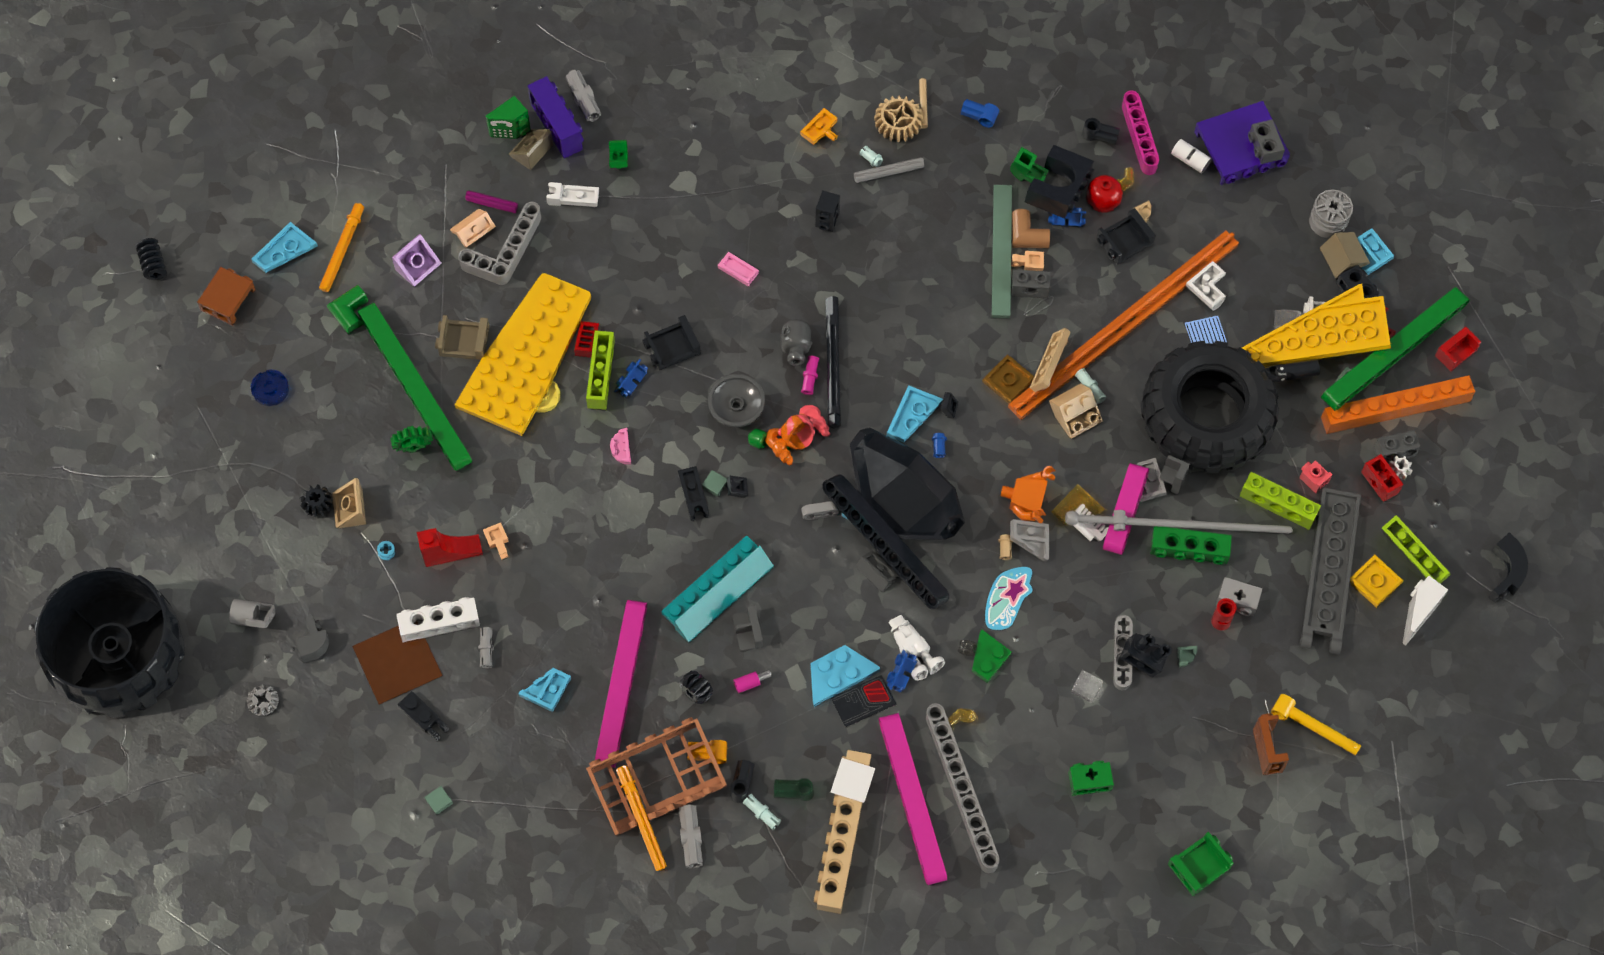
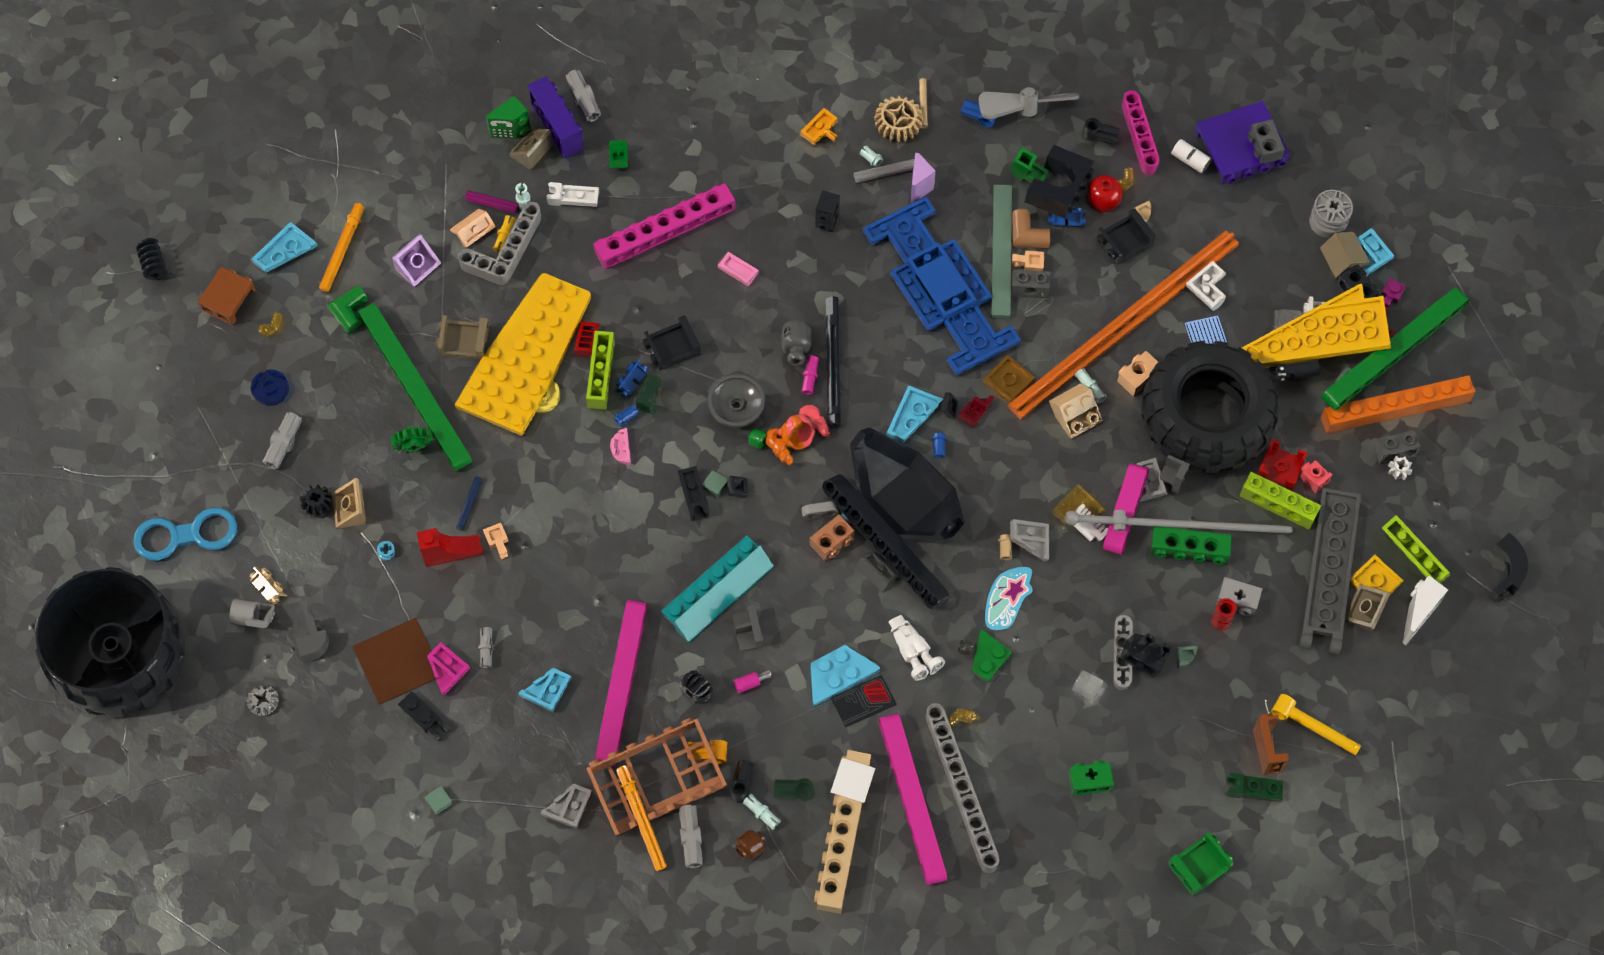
(185, 534): none -> dark azure bar
(261, 579): none -> tan hinge
(268, 329): none -> clear yellow arm
(282, 441): none -> light grey piece
(446, 667): none -> dark pink wing
(447, 624): white brick -> none
(468, 504): none -> dark blue bar
(504, 232): none -> yellow pin
(522, 195): none -> light aqua pin
(569, 806): none -> light grey wing
(624, 416): none -> blue pin
(626, 249): none -> dark pink brick
(648, 393): none -> clear green leg
(750, 845): none -> reddish brown head
(828, 535): none -> nougat brick
(897, 677): blue hinge -> none
(923, 178): none -> lavender slope
(949, 282): none -> blue piece
(975, 410): none -> dark red slope
(1000, 104): none -> light grey piece
(1029, 495): orange torso -> none
(1050, 360): tan plate -> none
(1136, 382): none -> light nougat brick
(1255, 787): none -> dark green plate
(1281, 465): none -> red panel
(1366, 607): none -> dark tan slope
(1382, 478): red brick -> none
(1392, 292): none -> magenta plate
(1458, 348): red panel -> none

